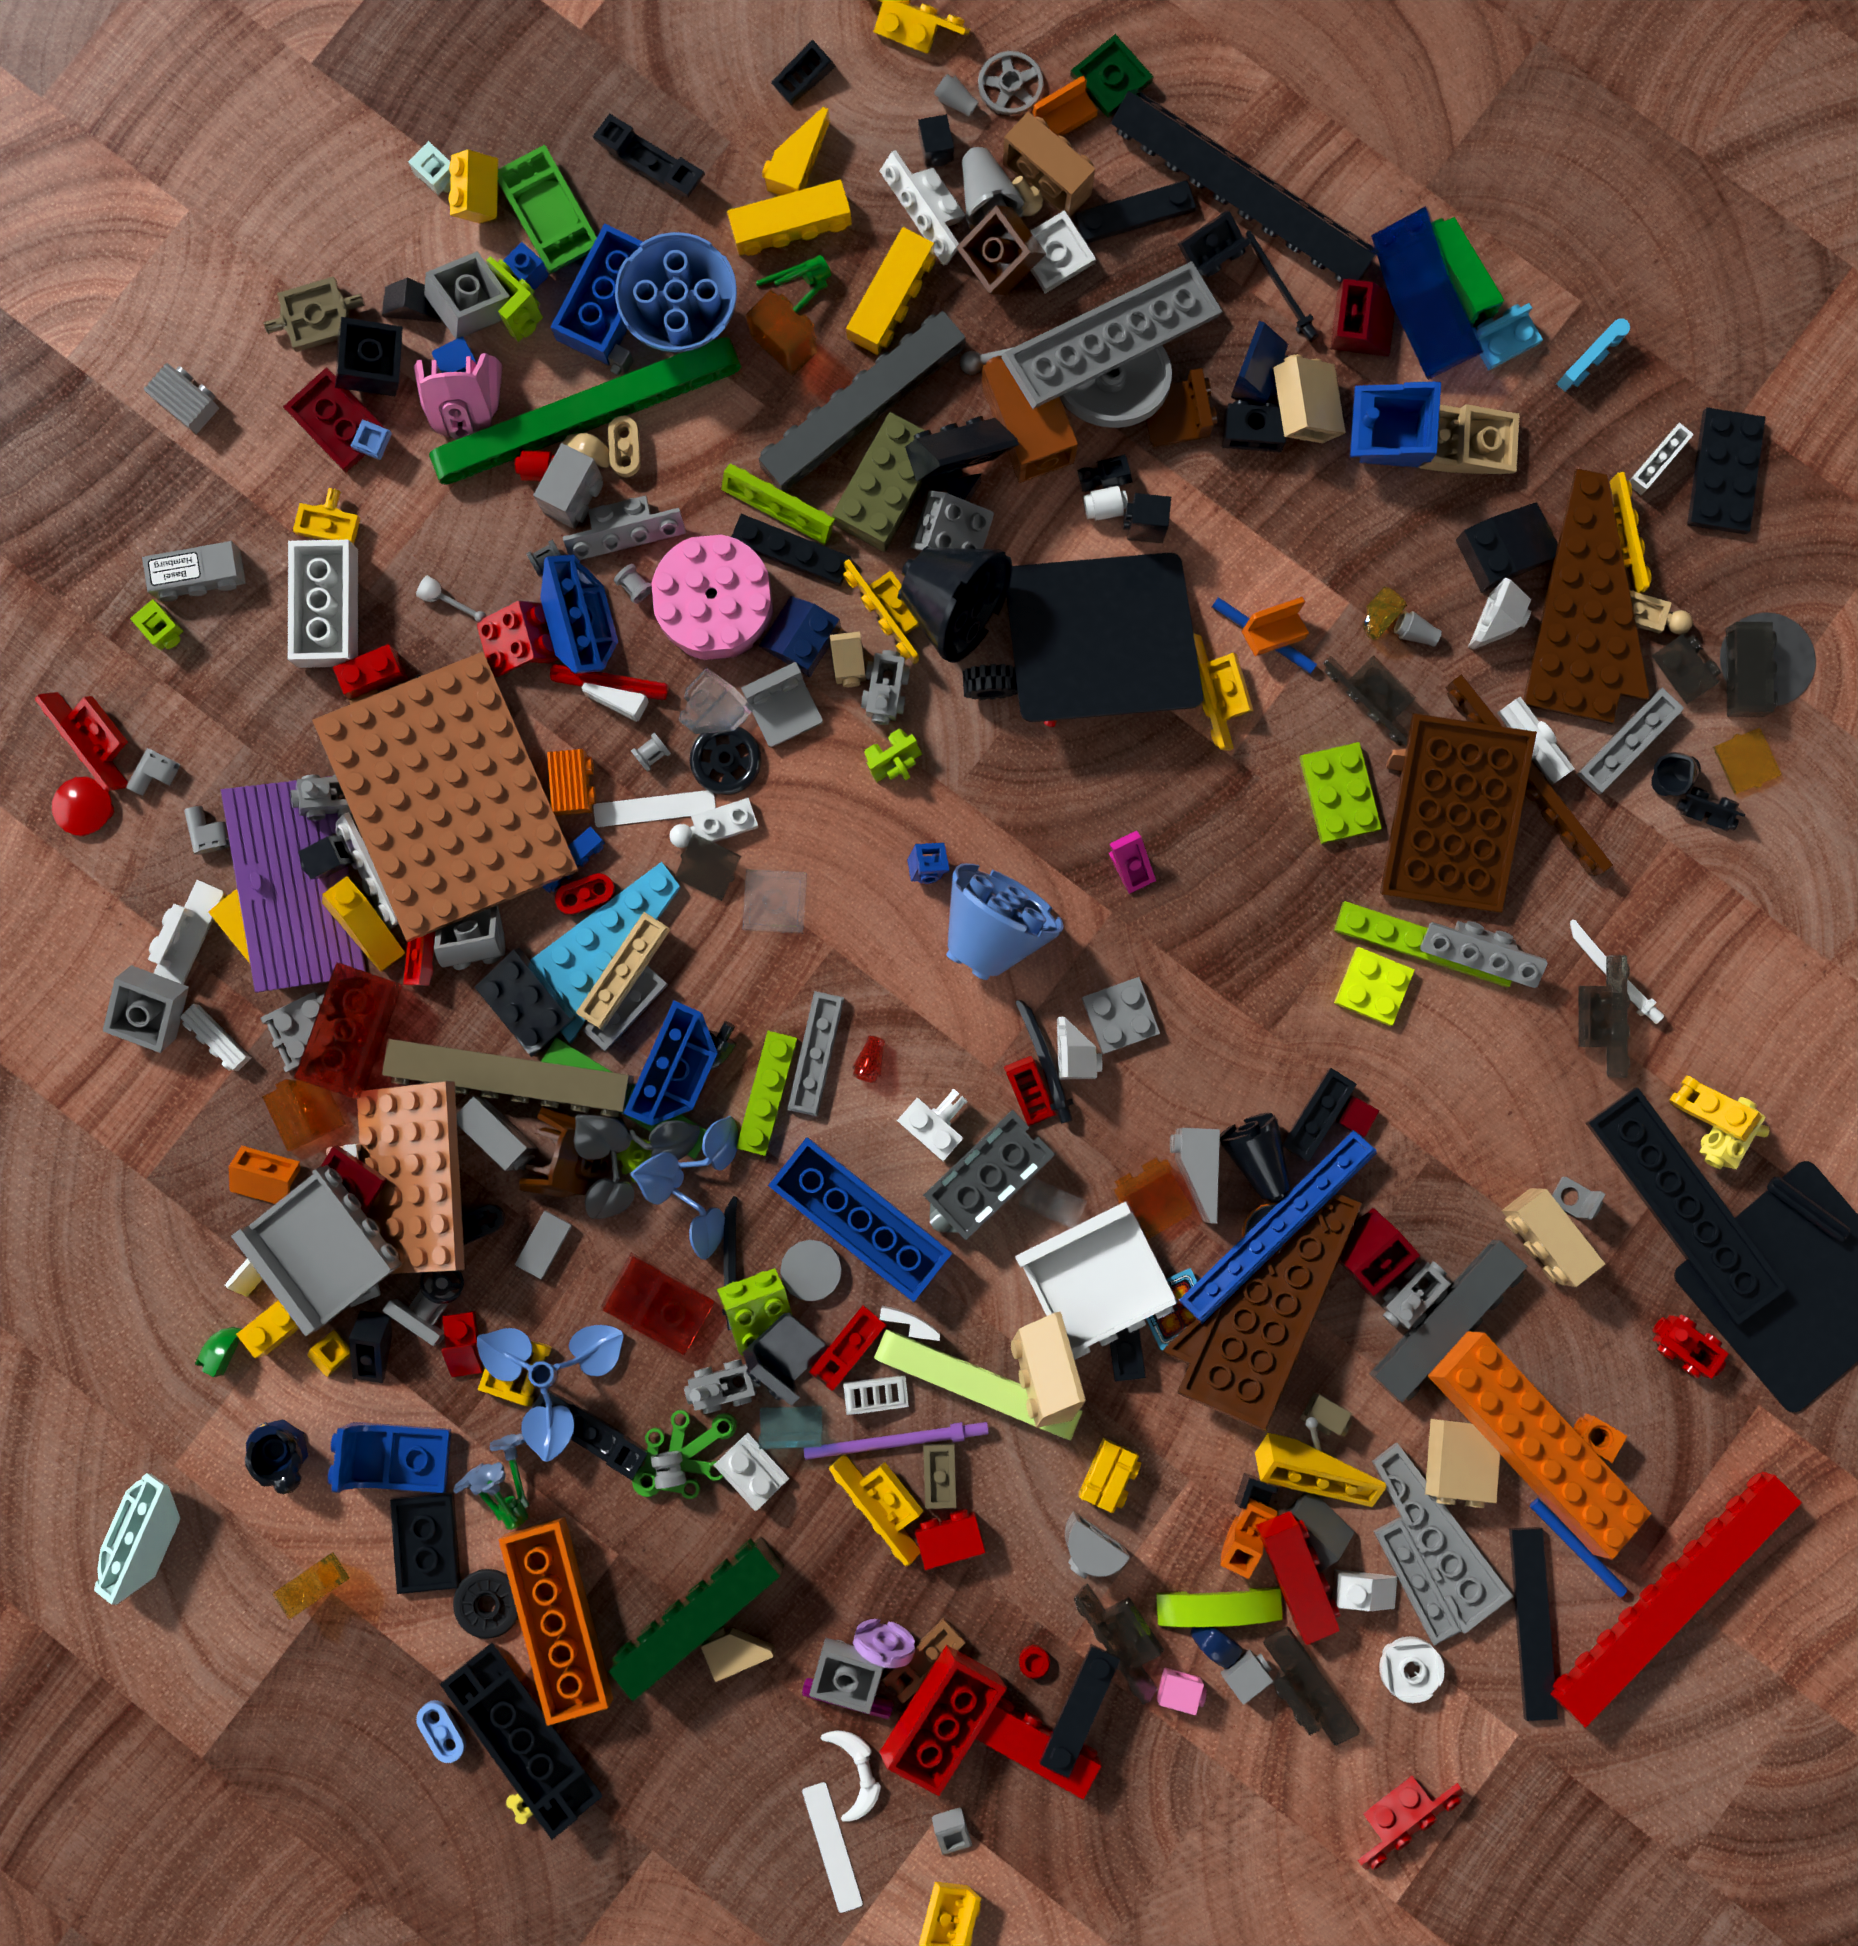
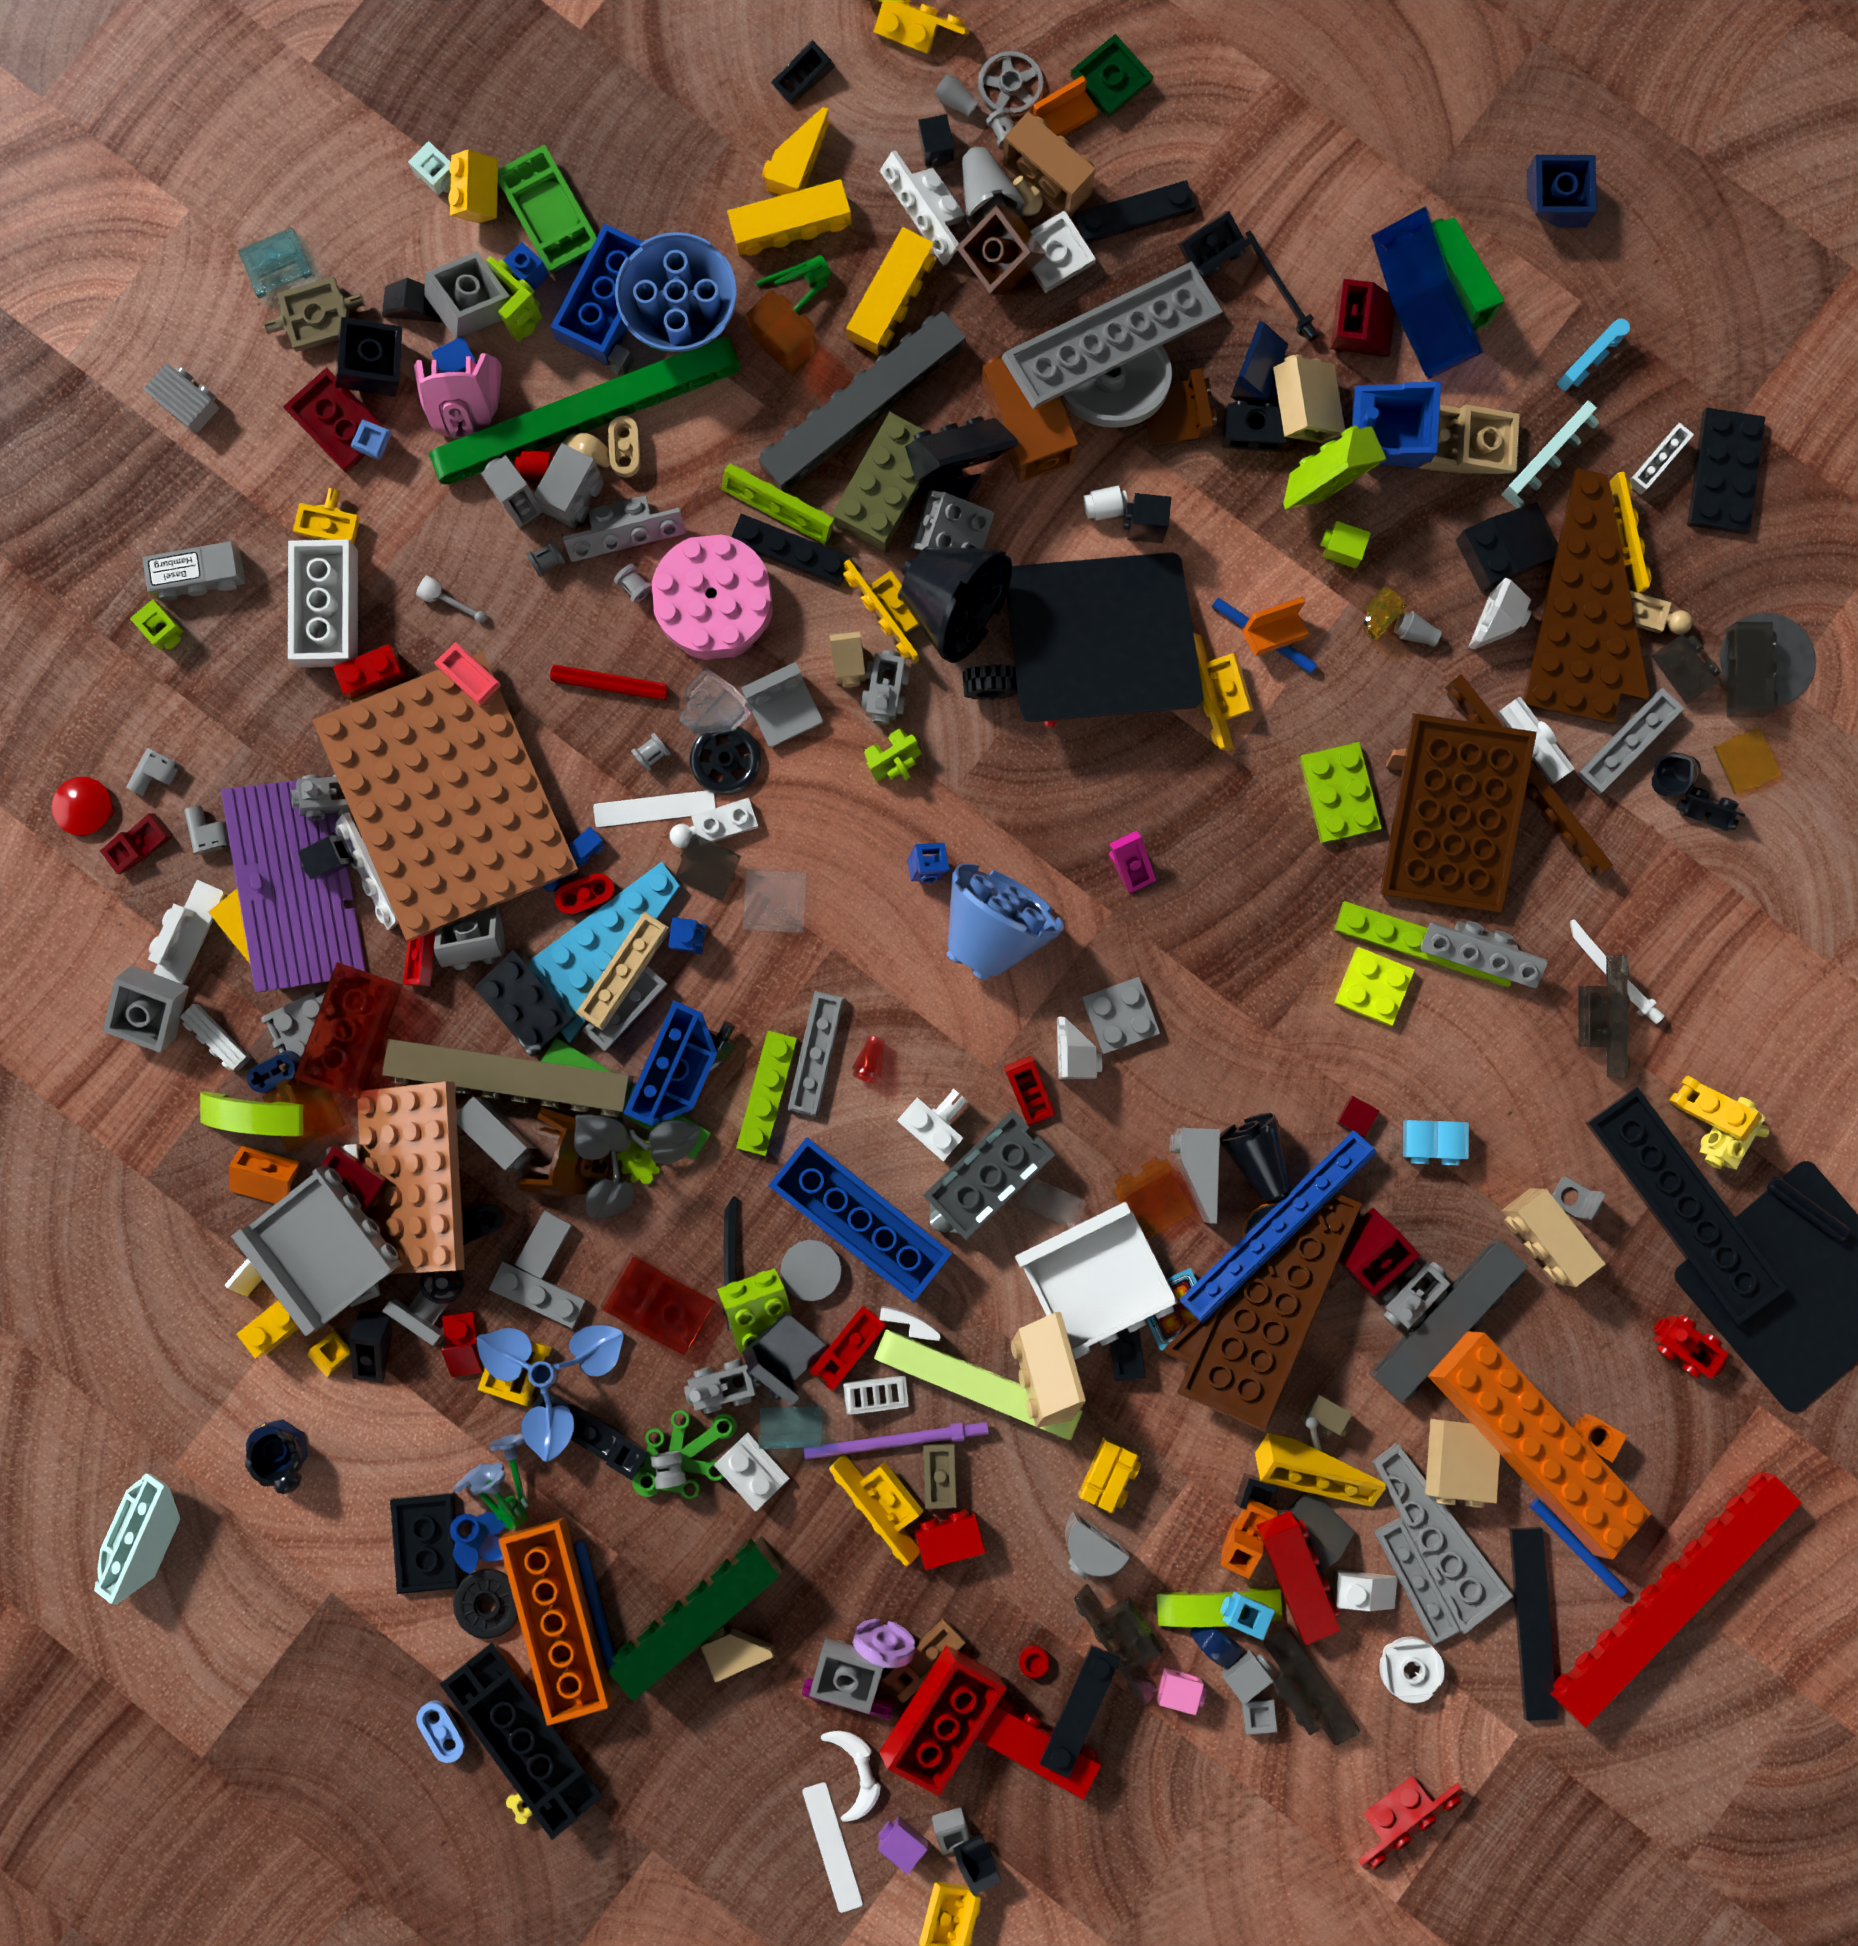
(89, 735): red bracket -> none
(136, 844): none -> dark red slope
(218, 1351): green brick -> none
(251, 1116): none -> lime slope
(271, 255): none -> clear light blue plate
(272, 1066): none -> dark blue beam
(310, 1586): clear yellow brick -> none
(362, 923): yellow slope -> none
(390, 1457): blue bracket -> none
(467, 674): none -> coral tile
(480, 1544): none -> blue plate
(511, 491): none -> light grey brick
(516, 637): red bracket -> none
(538, 1294): none -> light grey plate
(570, 782): orange brick -> none
(577, 614): blue wedge -> none
(594, 1602): none -> blue bar
(624, 702): white slope -> none
(647, 159): black slope -> none
(663, 1174): medium blue plant -> none
(687, 936): none -> blue brick
(801, 634): dark blue slope -> none
(902, 1844): none -> medium lavender brick
(973, 362): light grey bar -> none
(977, 1864): none -> black panel
(998, 119): none -> light grey bush
(1060, 1102): black sword -> none
(1109, 473): black plate -> none
(1243, 186): black brick -> none
(1255, 1620): none -> medium azure brick
(1259, 1716): none -> light grey plate
(1319, 1114): black plate -> none
(1333, 467): none -> lime slope
(1345, 544): none -> lime brick
(1377, 691): clear smoke bracket -> none
(1435, 1140): none -> medium azure brick
(1507, 336): medium azure bracket -> none
(1546, 455): none -> light aqua hinge
(1563, 189): none -> dark blue slope

